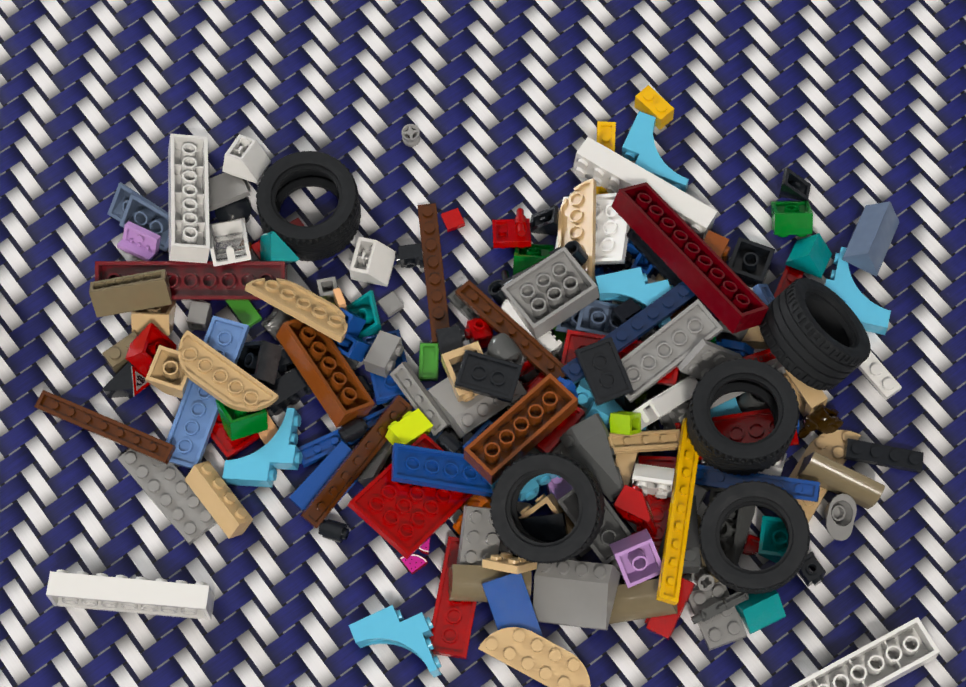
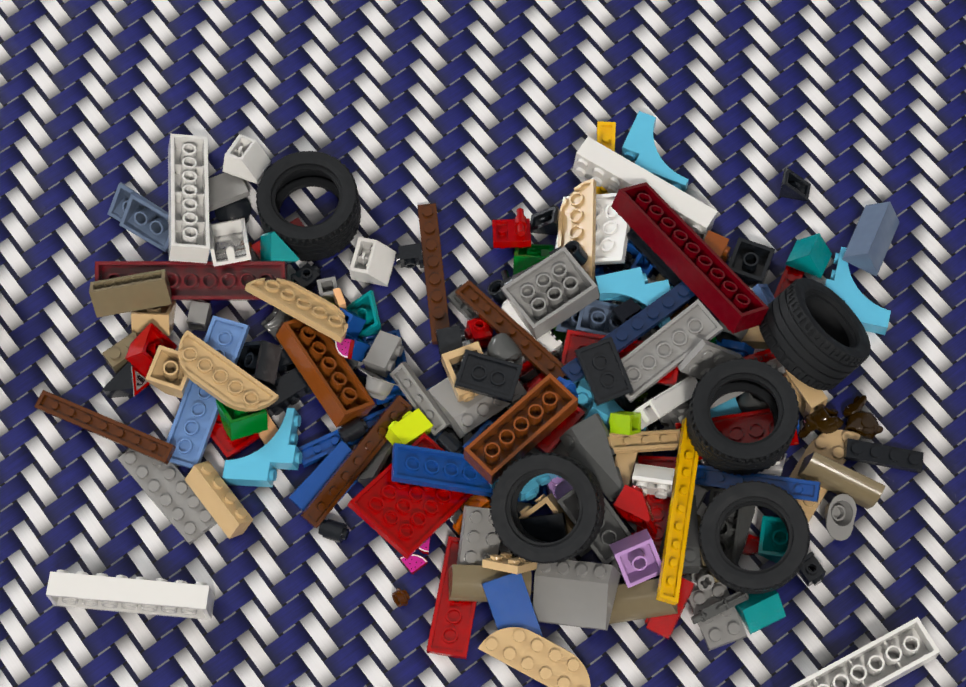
(139, 242): lavender bracket -> none
(244, 311): bright green tile -> none
(307, 282): none -> black brick
(345, 348): none -> tile
(376, 385): none -> light grey piece
(390, 304): light grey tile -> none
(390, 628): medium azure arch -> none
(400, 597): none -> reddish brown plate
(410, 130): light grey wheel -> none
(428, 362): bright green tile -> none
(452, 220): red tile -> none
(652, 103): yellow brick -> none
(791, 218): green slope -> none
(861, 421): none -> dark brown animal
(879, 377): white plate -> none

